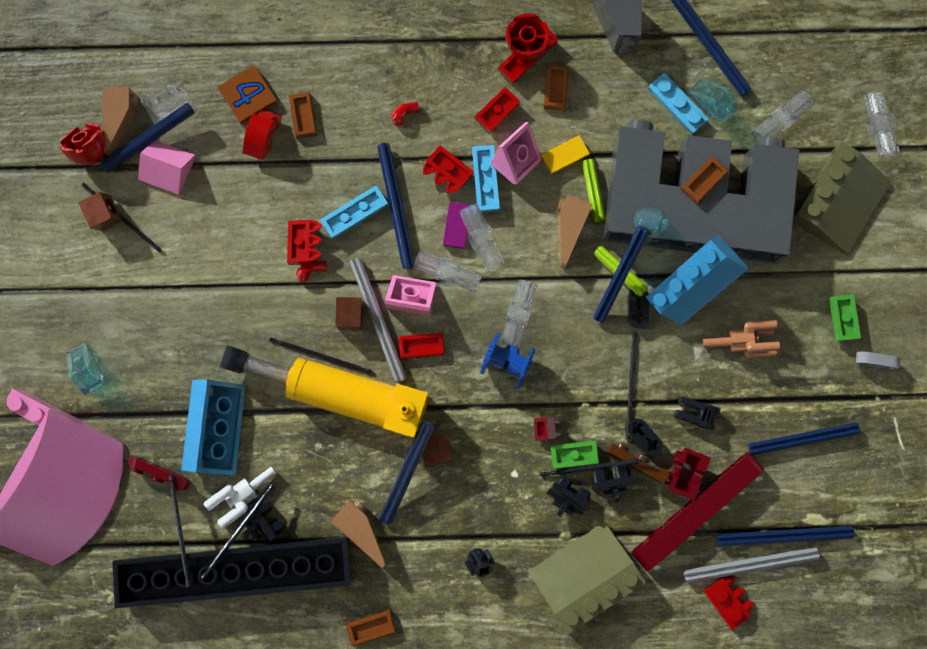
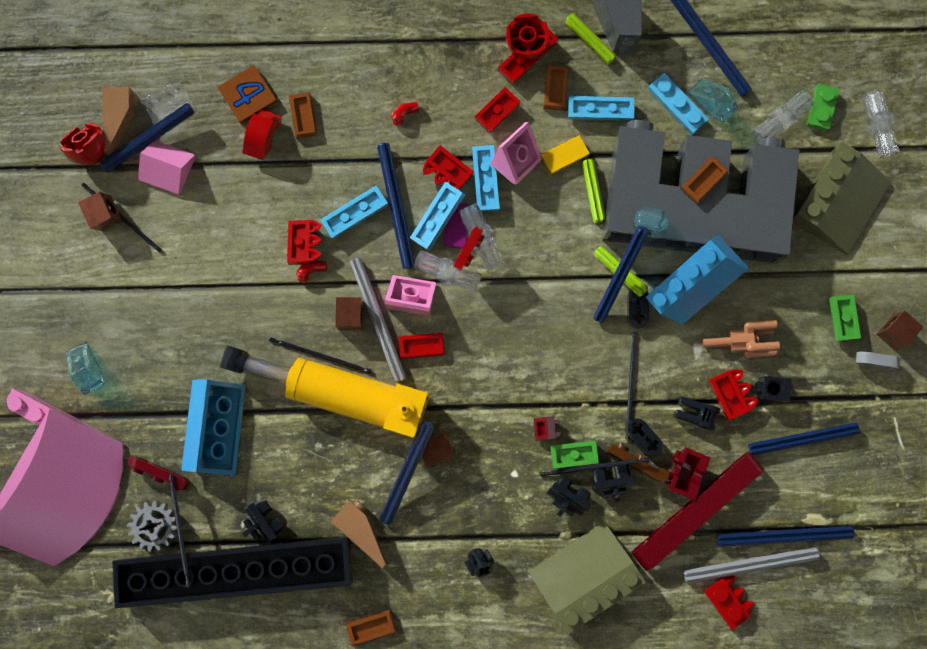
(155, 534): none -> light grey gear
(237, 497): white plant -> none
(237, 532): black piece -> none
(437, 216): none -> medium azure plate
(465, 256): none -> red plate
(508, 358): blue hose -> none
(518, 313): clear piece -> none
(570, 223): medium nougat slope -> none
(590, 38): none -> lime axle
(600, 108): none -> medium azure plate
(731, 394): none -> red plate
(782, 386): none -> black brick
(823, 109): none -> bright green plate
(900, 330): none -> copper piece

